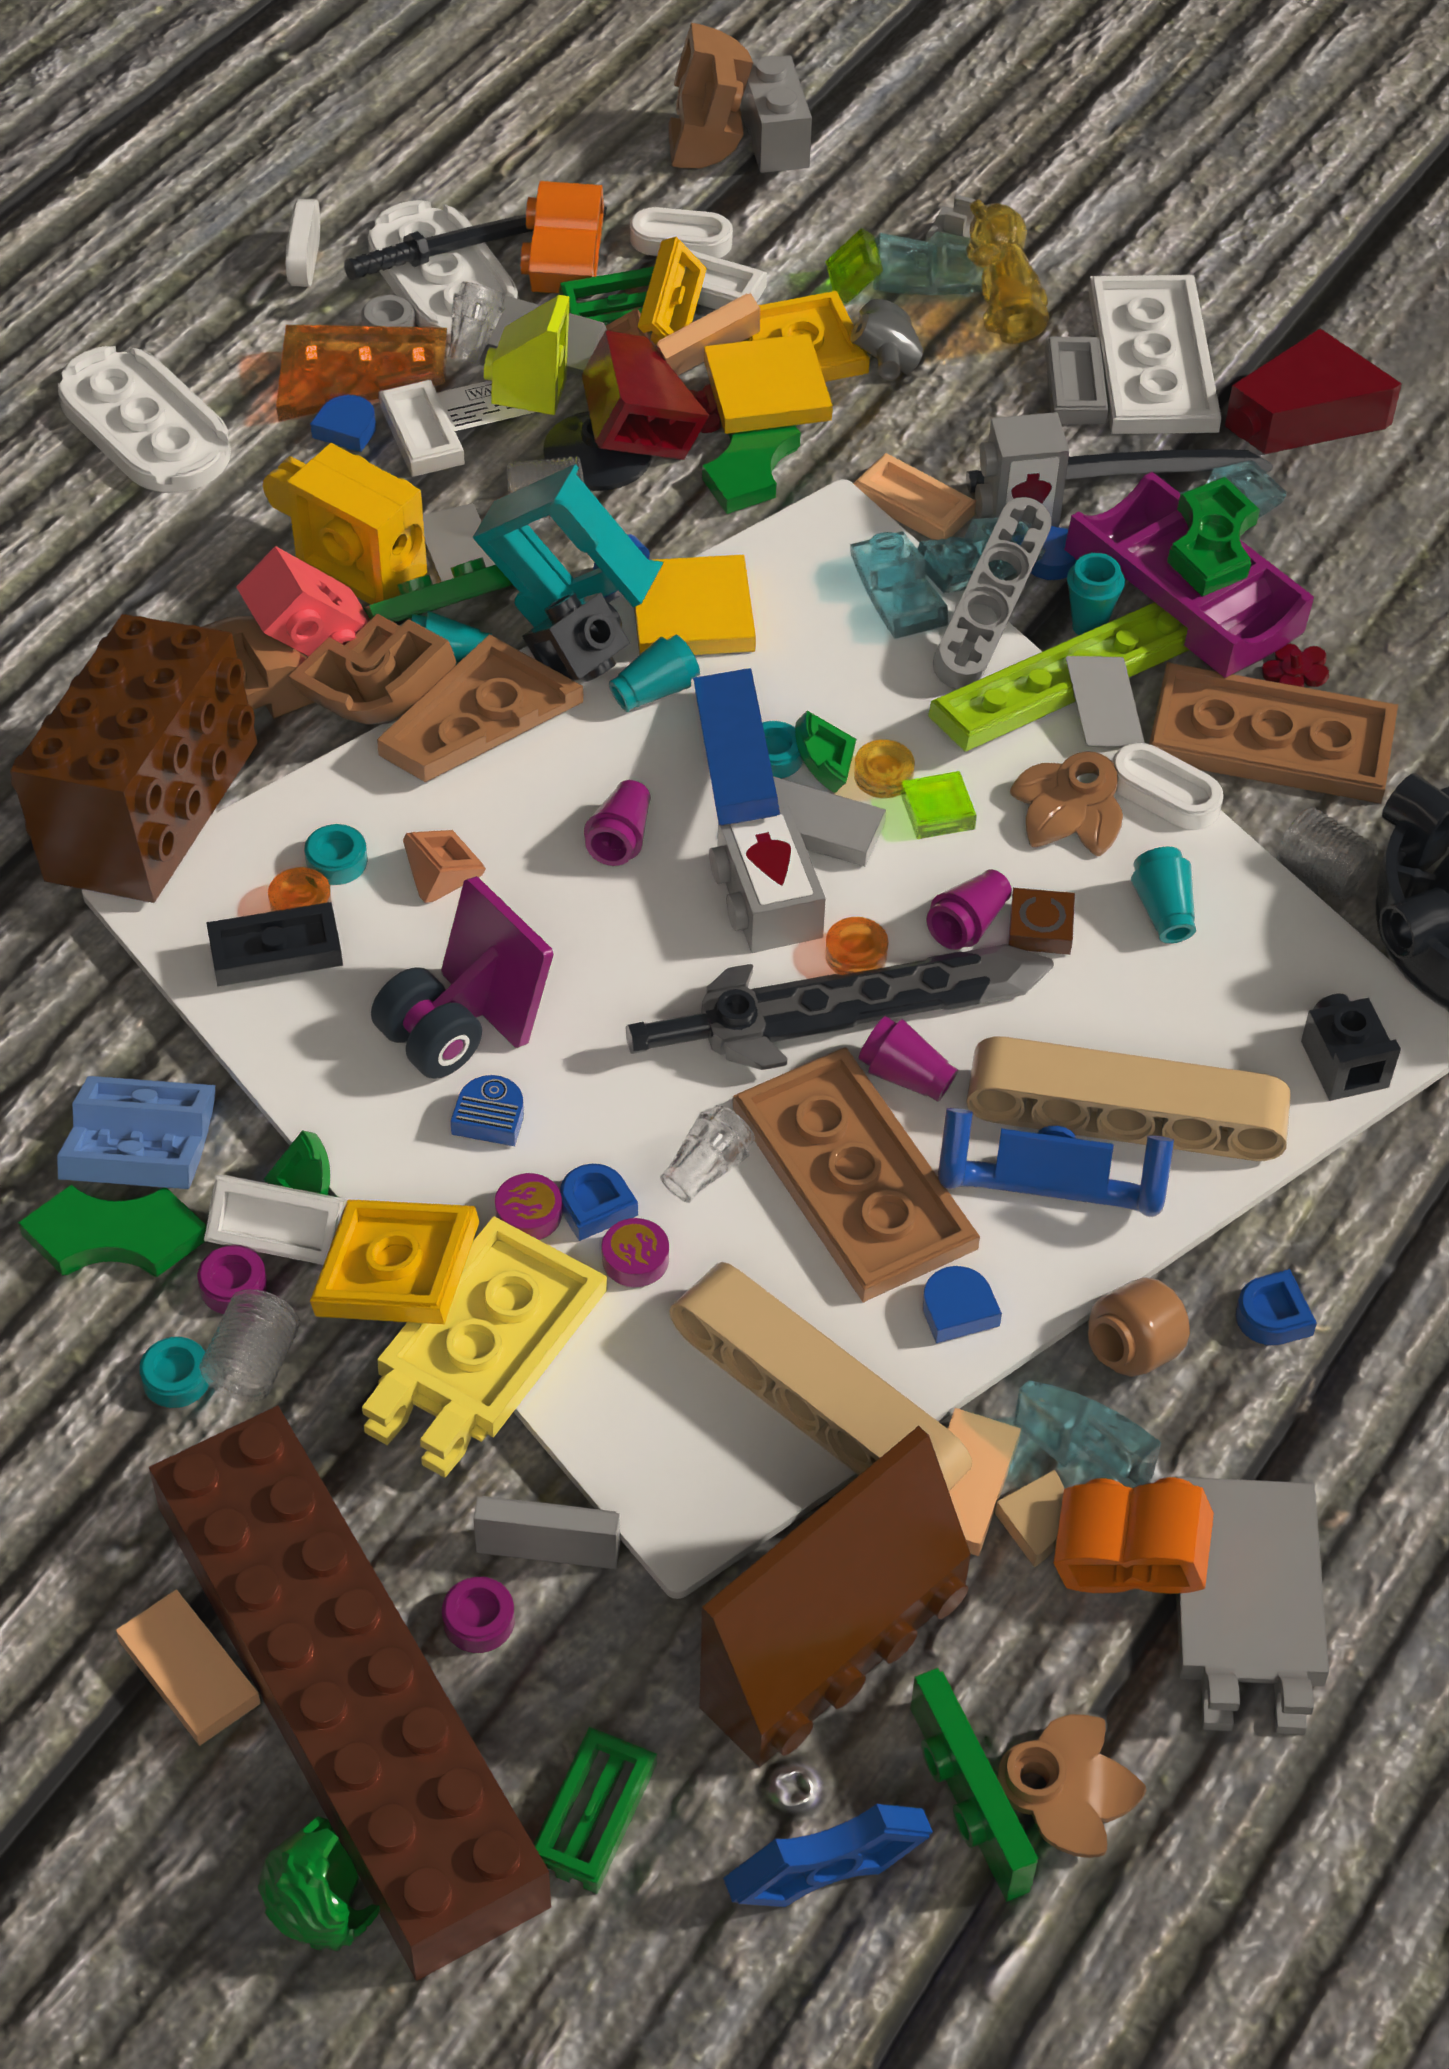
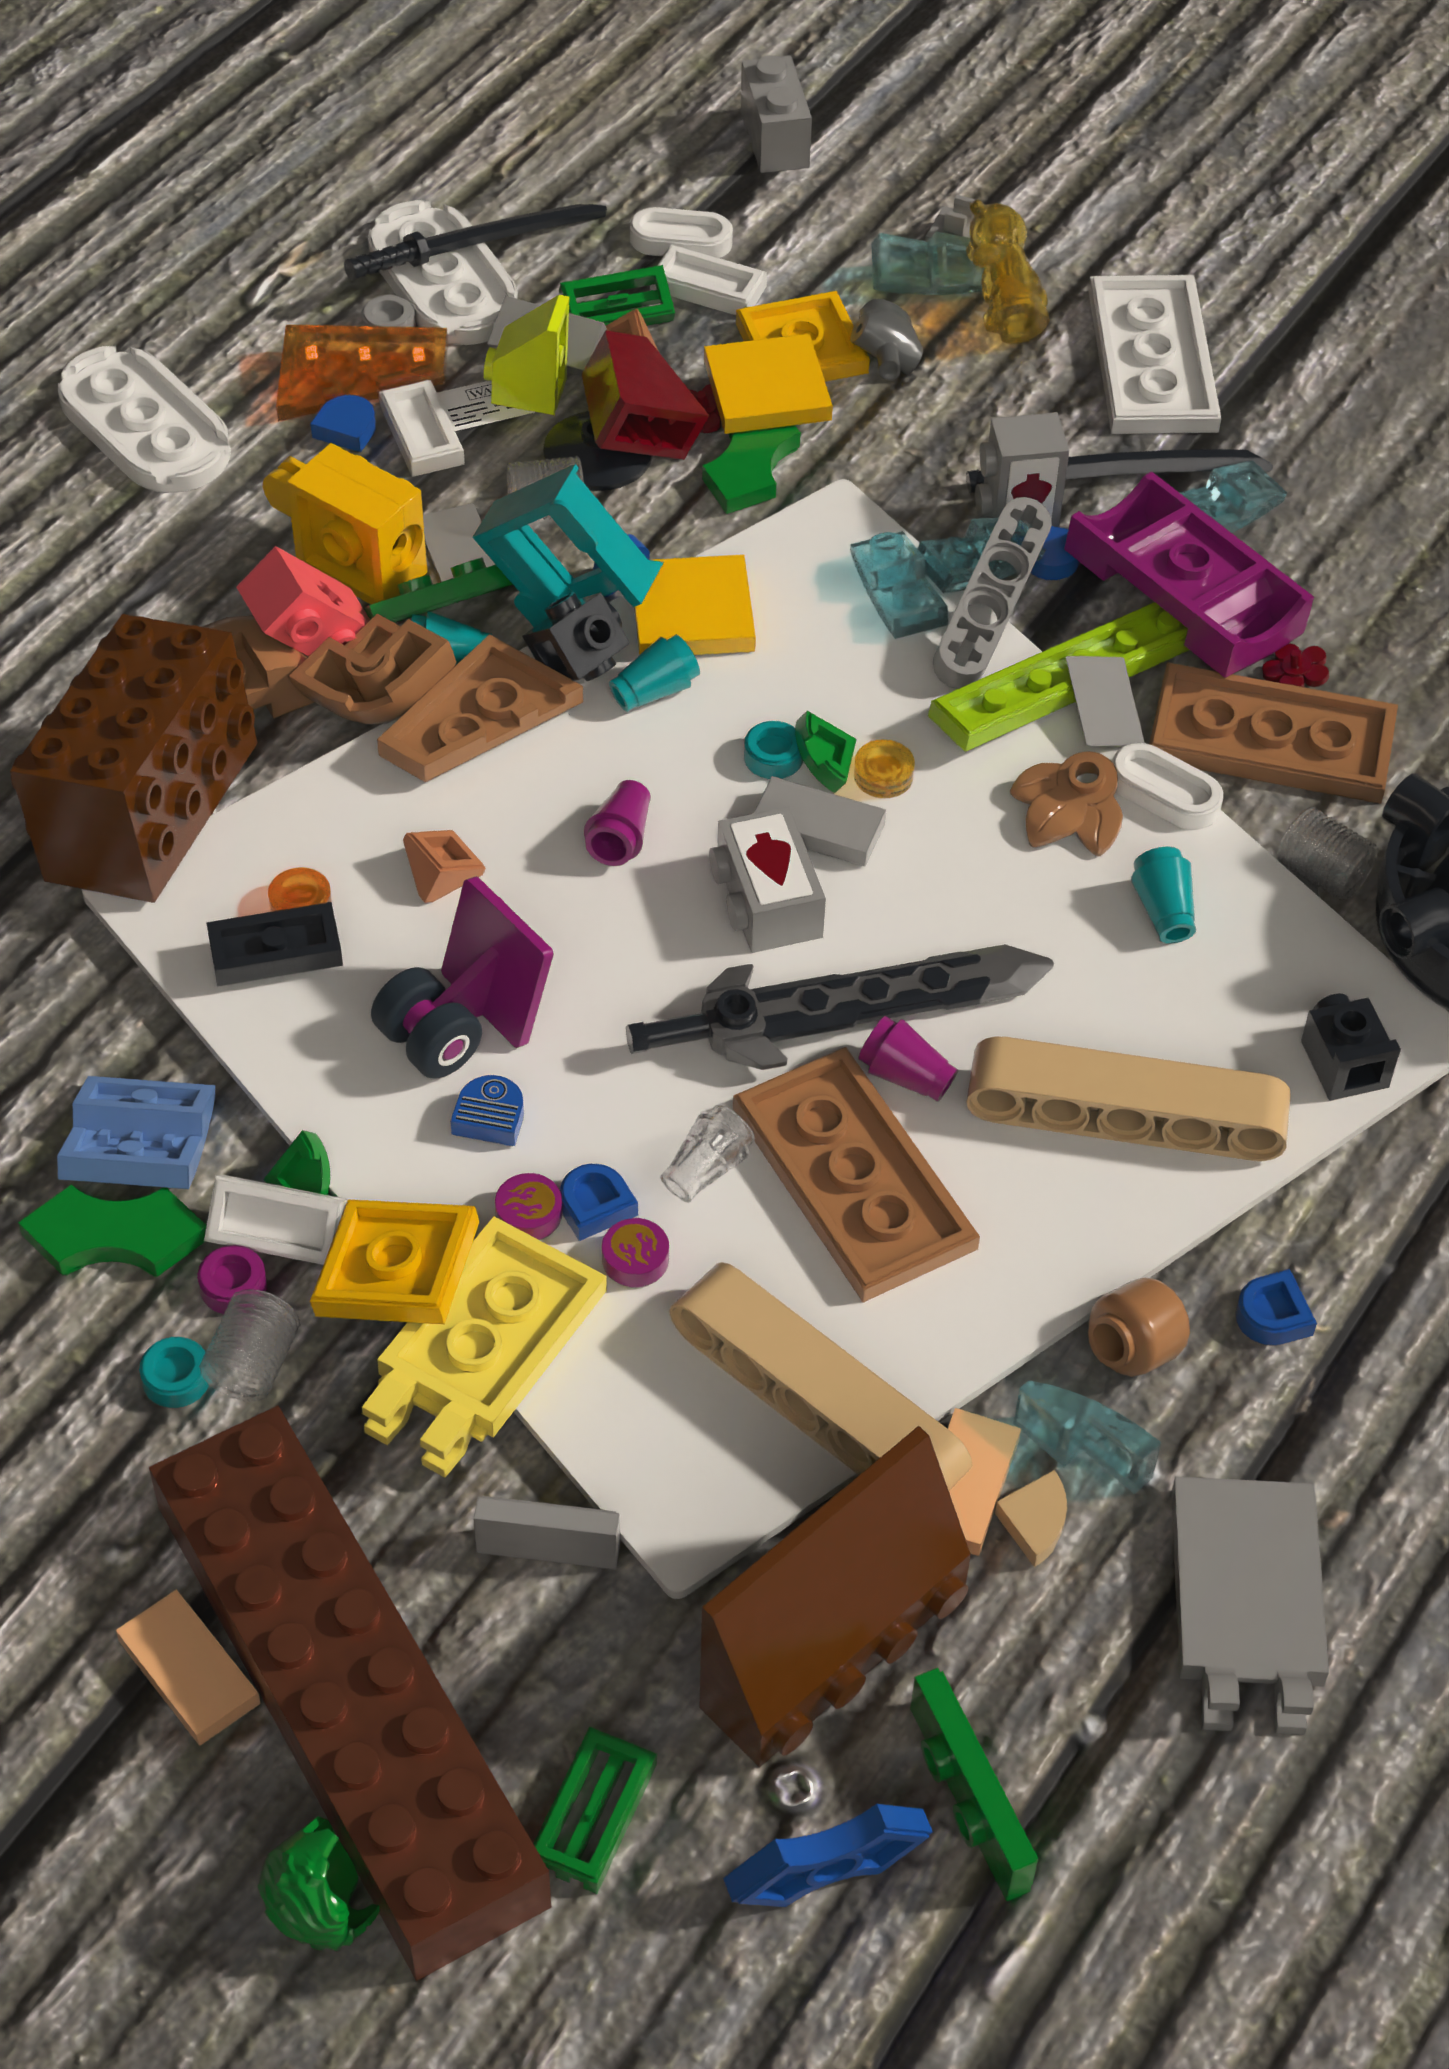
(303, 242): white tile -> none
(336, 853): teal tile -> none
(474, 319): clear cone -> none
(478, 1614): magenta tile -> none
(565, 234): orange brick -> none
(668, 292): yellow tile -> none
(709, 98): medium nougat brick -> none
(725, 325): light nougat tile -> none
(736, 747): blue tile -> none
(854, 265): clear neon green tile -> none
(856, 945): clear orange tile -> none
(916, 498): light nougat tile -> none
(938, 805): clear neon green tile -> none
(959, 1303): blue tile -> none
(967, 909): magenta cone -> none
(1042, 920): reddish brown tile -> none
(1054, 1166): blue piece -> none
(1076, 379): light grey tile -> none
(1080, 1785): medium nougat plate -> none
(1093, 590): teal cone -> none
(1134, 1537): orange brick -> none
(1212, 550): green tile -> none
(1311, 397): dark red slope -> none

